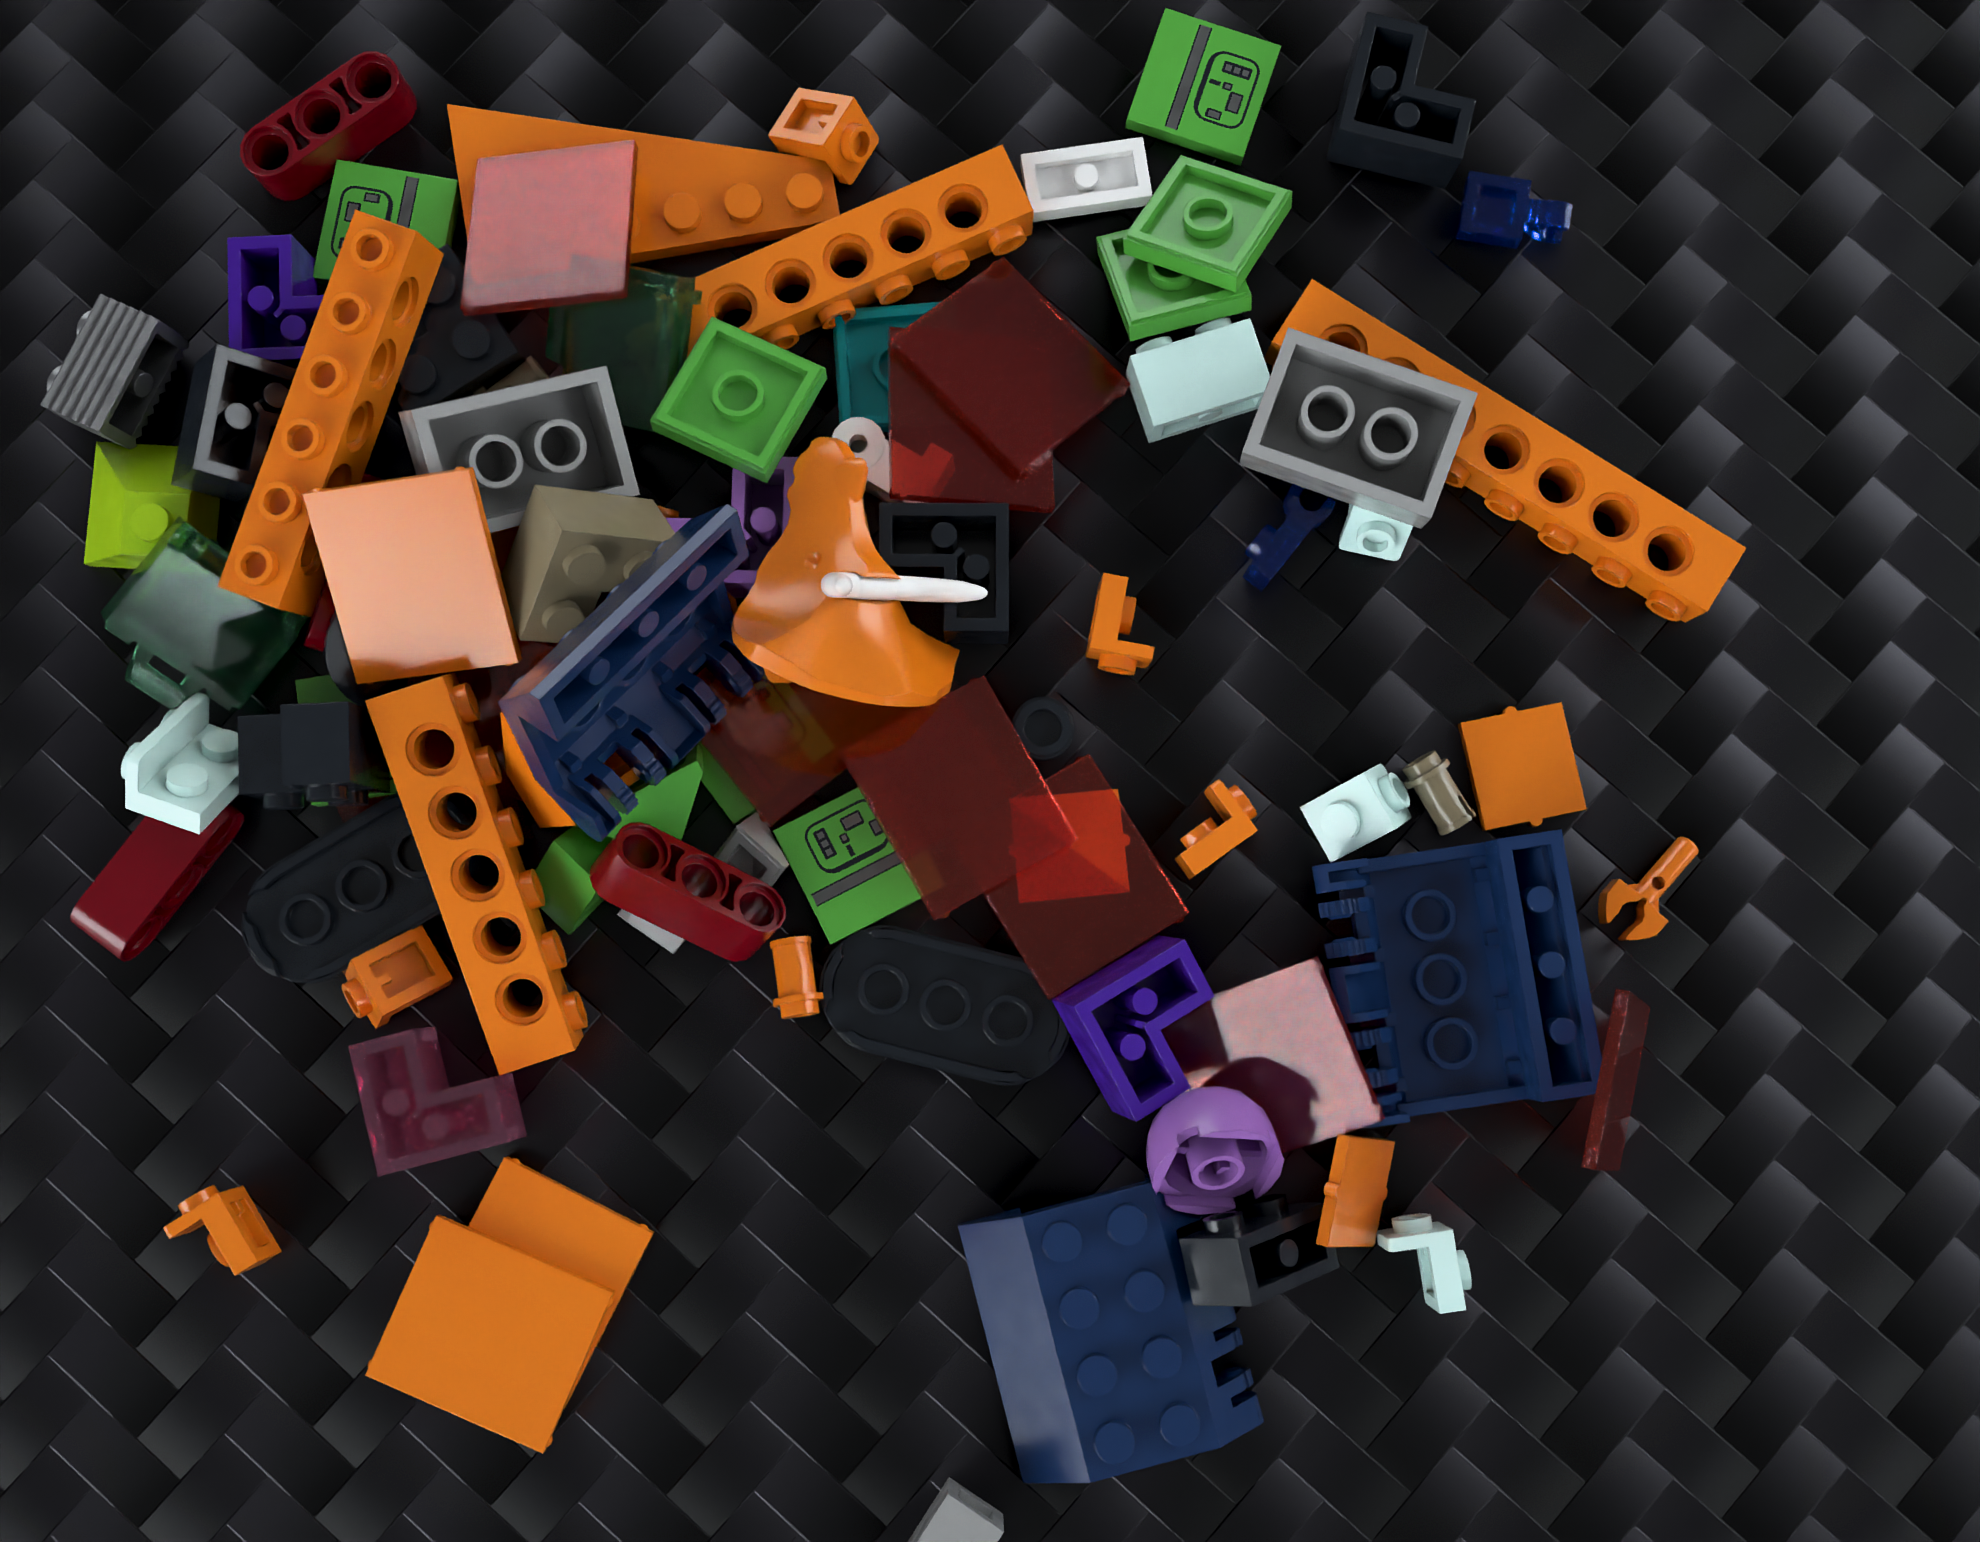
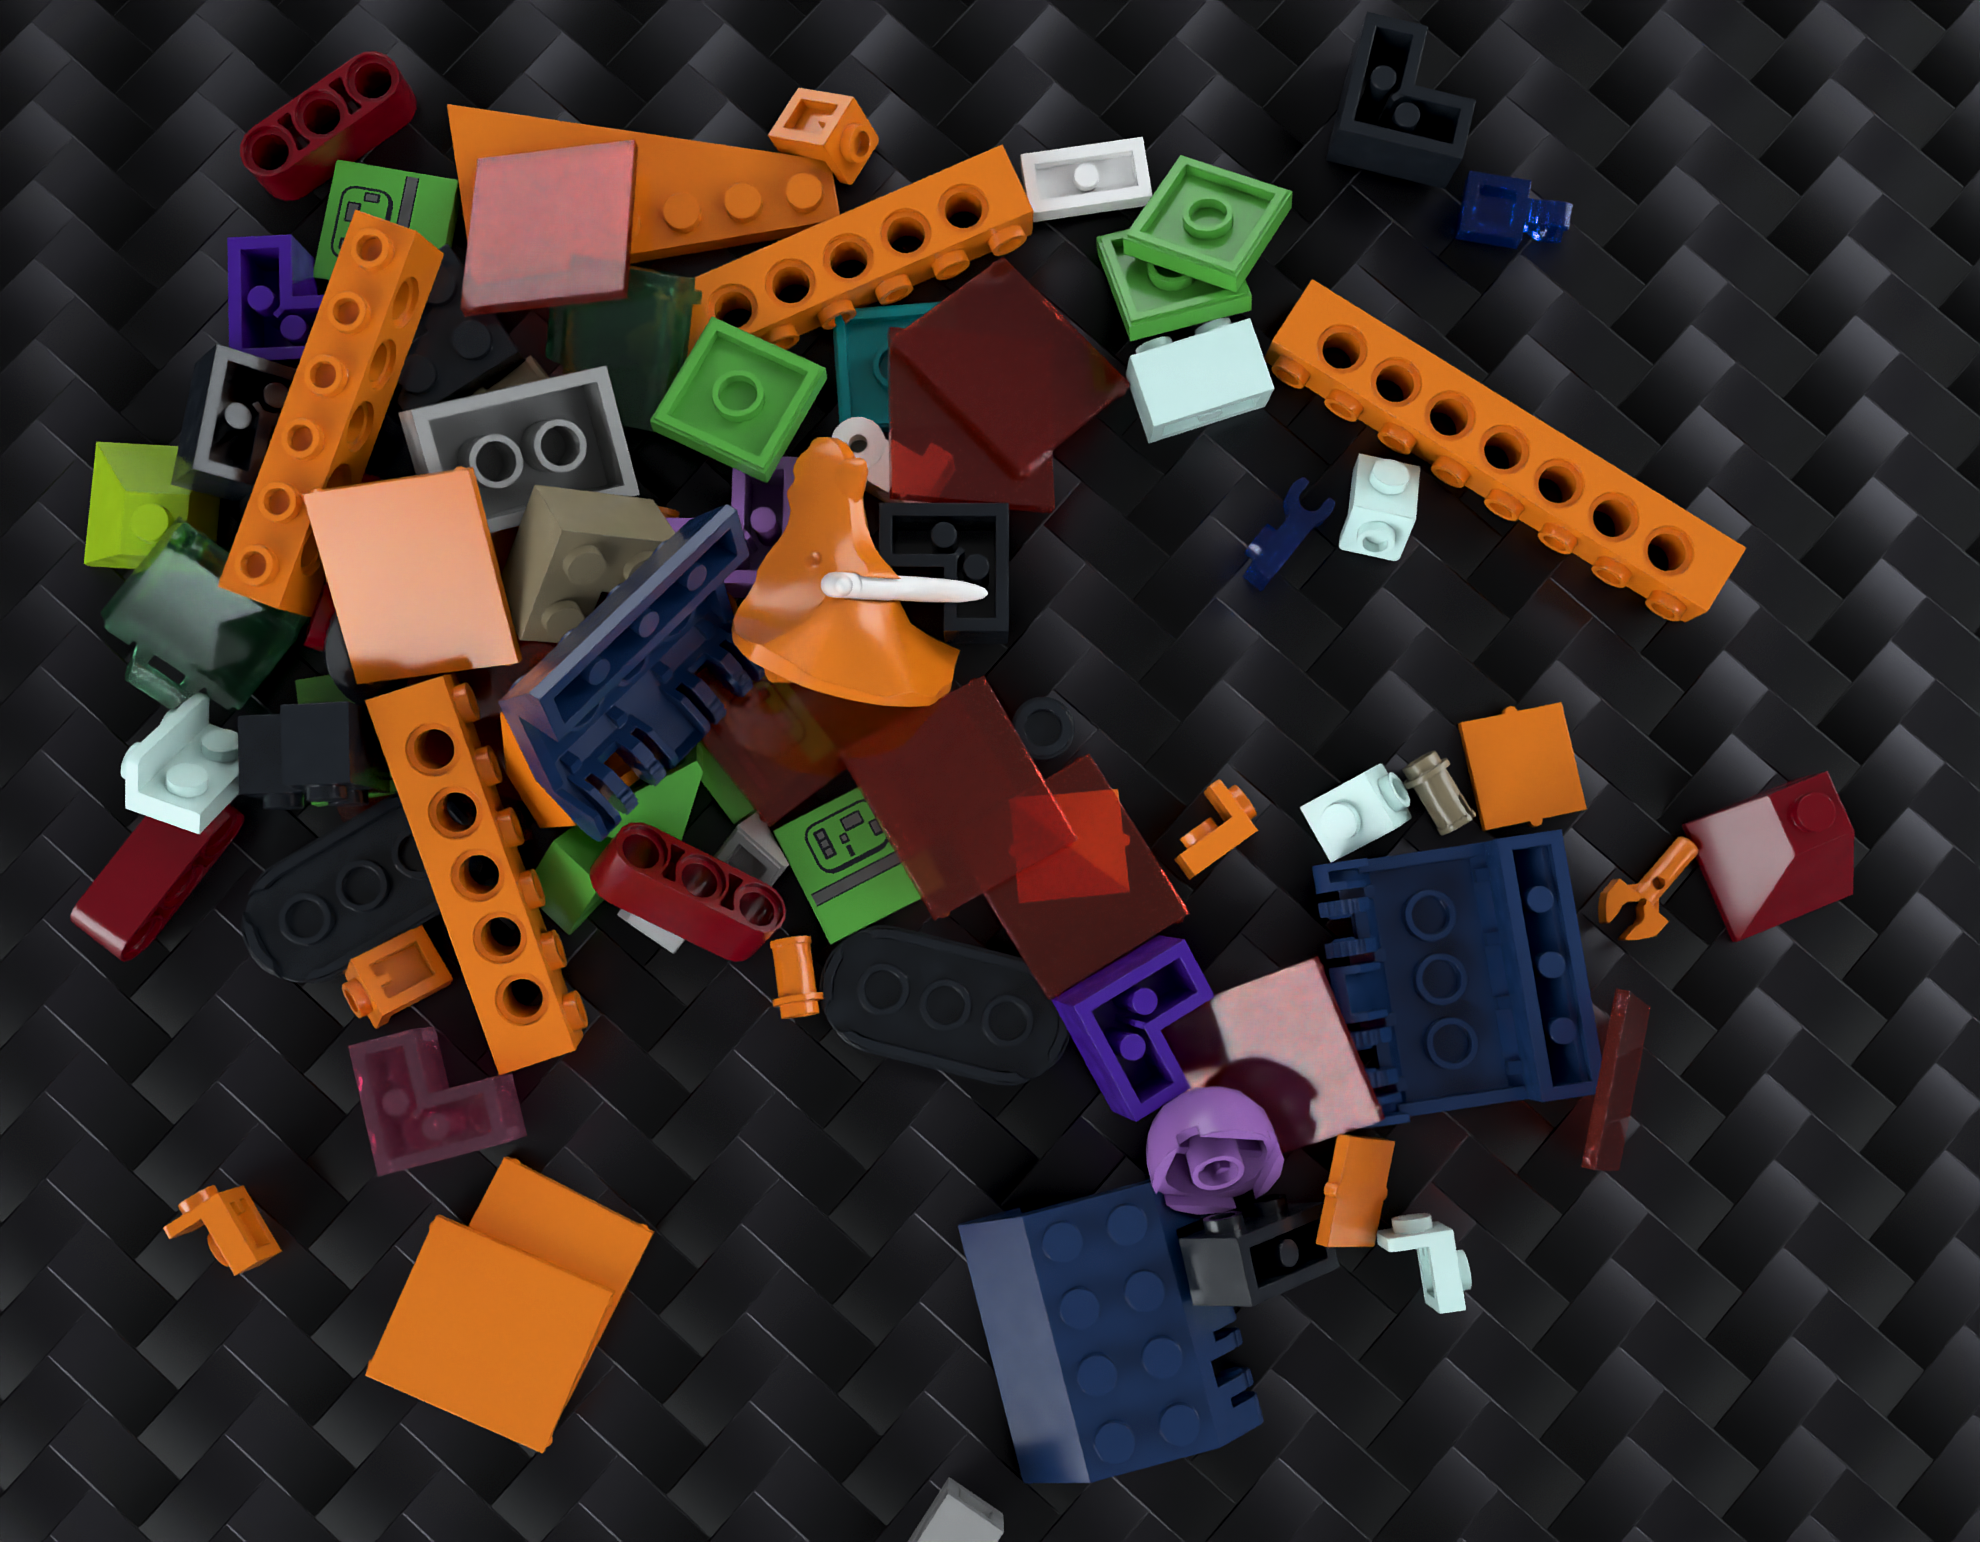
(114, 371): flat silver brick -> none
(1111, 616): orange bracket -> none
(1202, 86): bright green tile -> none
(1357, 428): light grey brick -> none
(1776, 854): none -> dark red slope

